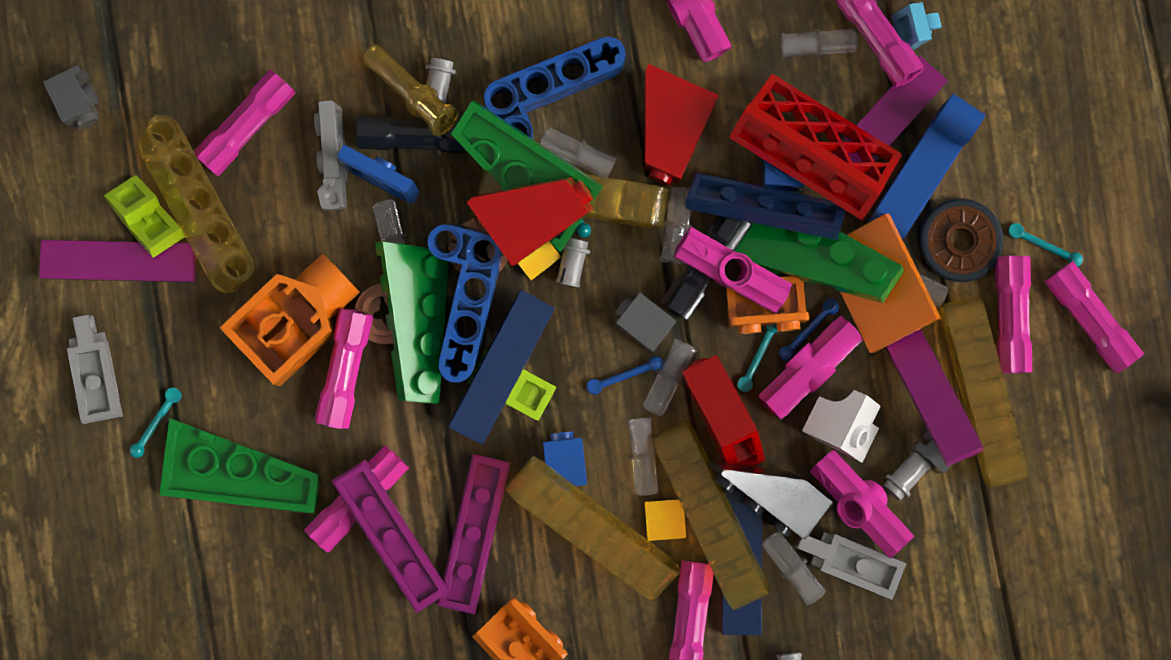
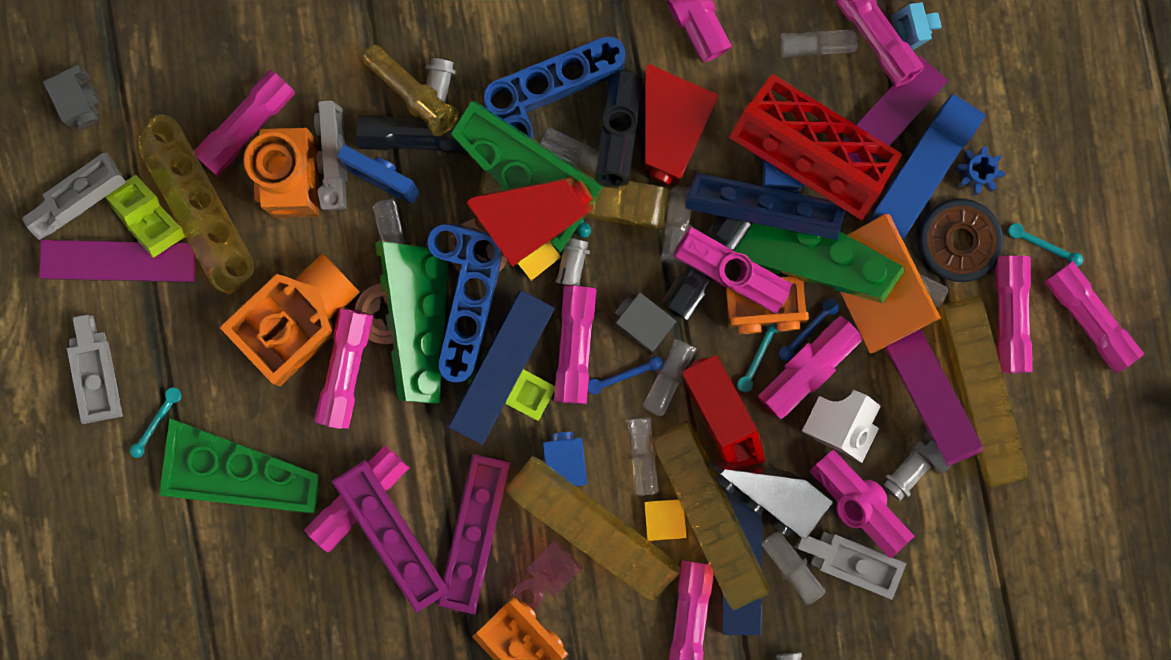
(74, 195): none -> light grey hinge
(284, 172): none -> orange brick
(550, 573): none -> clear pink plate
(577, 320): none -> dark pink axle
(617, 146): none -> black piece
(988, 165): none -> blue gear

